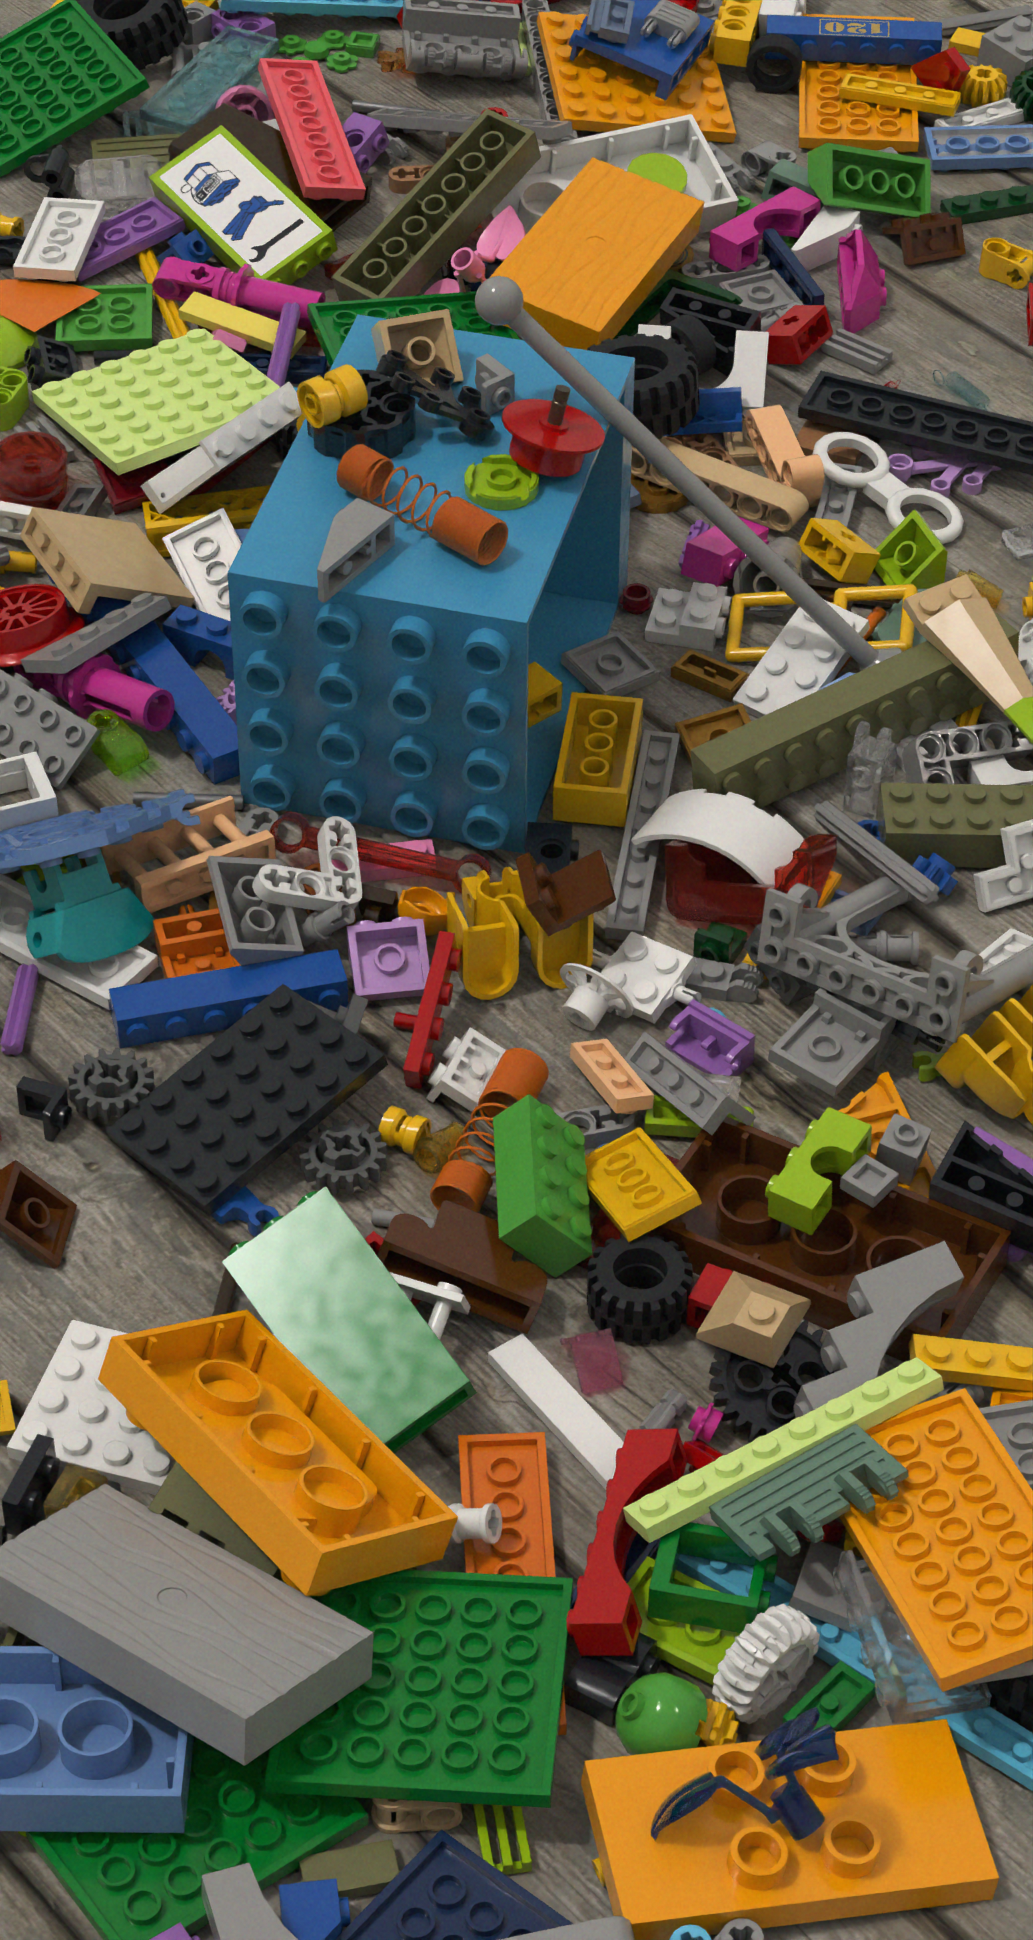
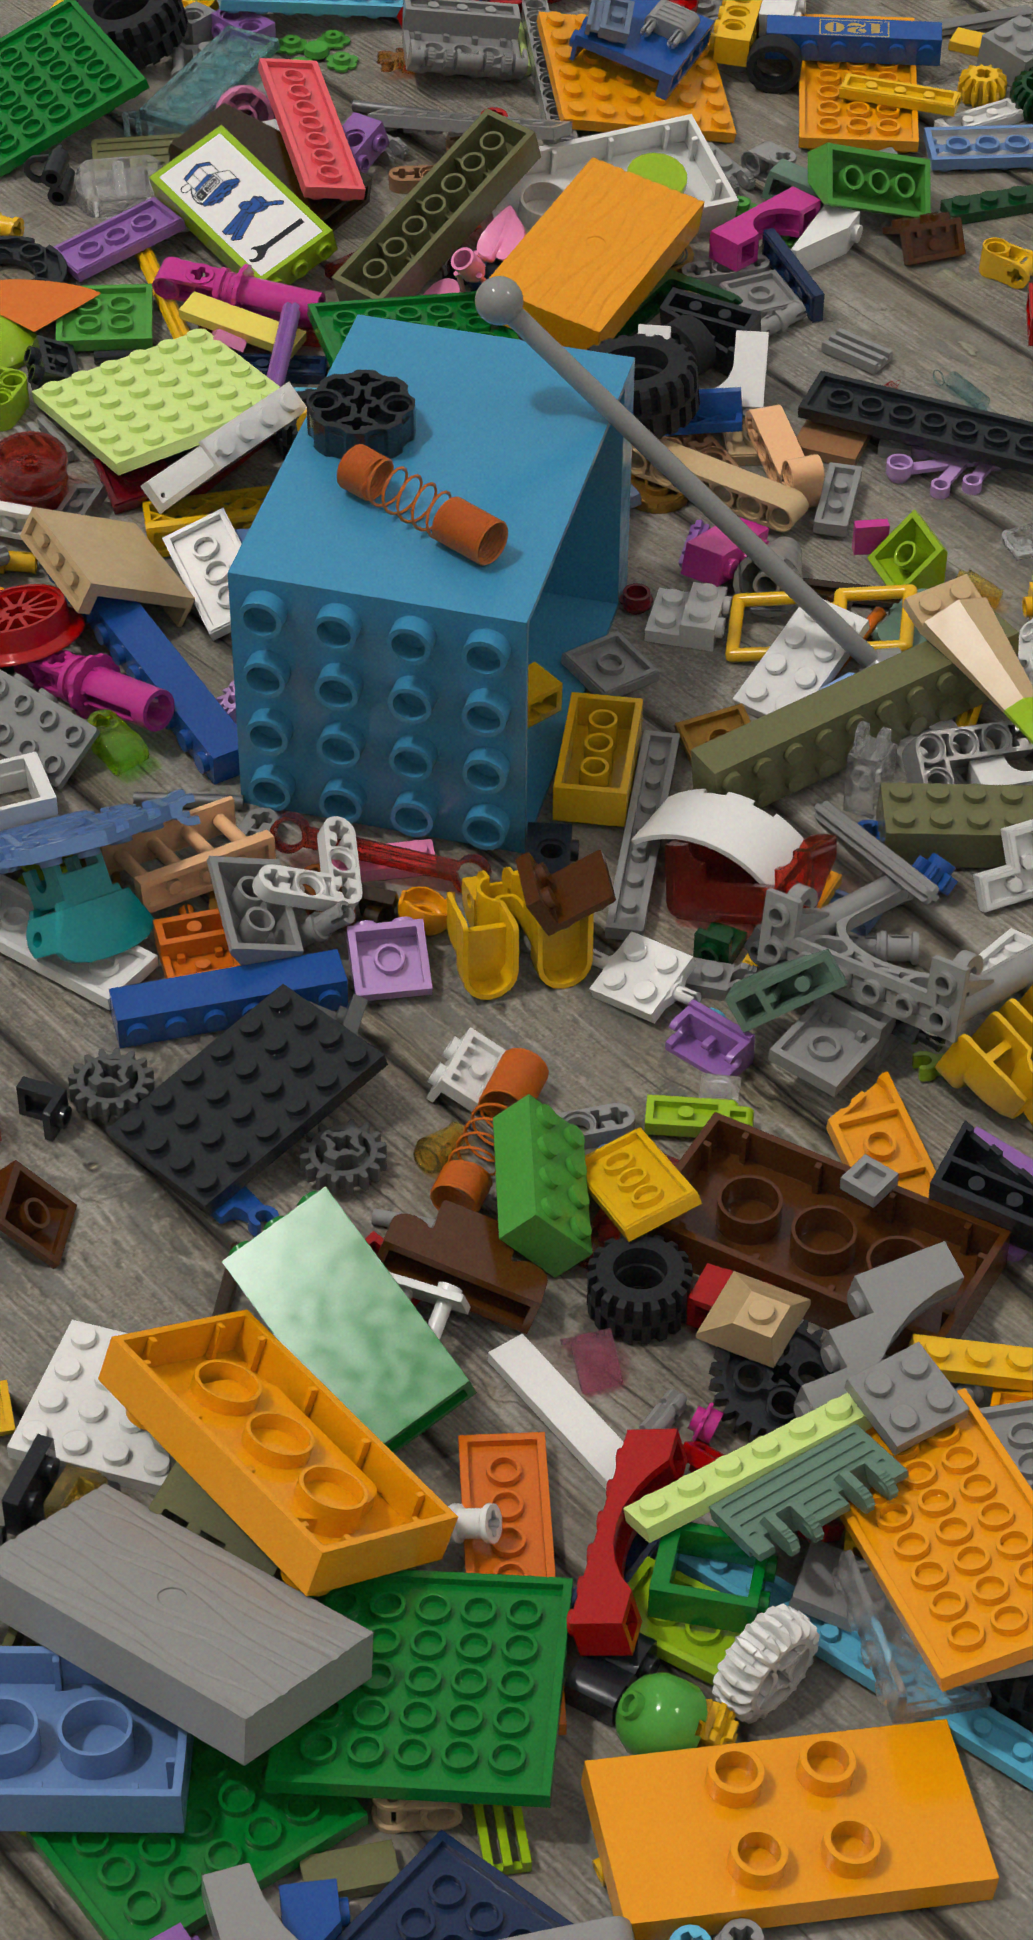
(19, 1009): medium lavender axle -> none
(59, 239): white plate -> none
(89, 641): light grey wing -> none
(188, 248): blue brick -> none
(197, 633): blue arch -> none
(335, 396): yellow wheel -> none
(354, 542): light grey slope -> none
(363, 44): bright green tile -> none
(402, 1129): yellow wheel -> none
(423, 339): tan slope -> none
(428, 1024): red plate -> none
(438, 398): black plant -> none
(494, 383): light grey bracket -> none
(500, 483): lime tile -> none
(551, 434): red piece -> none
(588, 1000): white wheel -> none
(611, 1076): light nougat plate -> none
(683, 1085): light grey fence -> none
(708, 675): pearl gold tile -> none
(783, 988): none -> sand green slope
(795, 1749): plant -> none
(798, 334): red brick -> none
(830, 1145): lime arch -> none
(837, 1696): green plate -> none
(838, 551): yellow brick -> none
(859, 282): dark pink wedge -> none
(869, 535): none -> dark pink tile
(884, 486): white bar -> none
(903, 1147): light grey brick -> none
(906, 1398): none -> light grey plate
(943, 71): red wing -> none

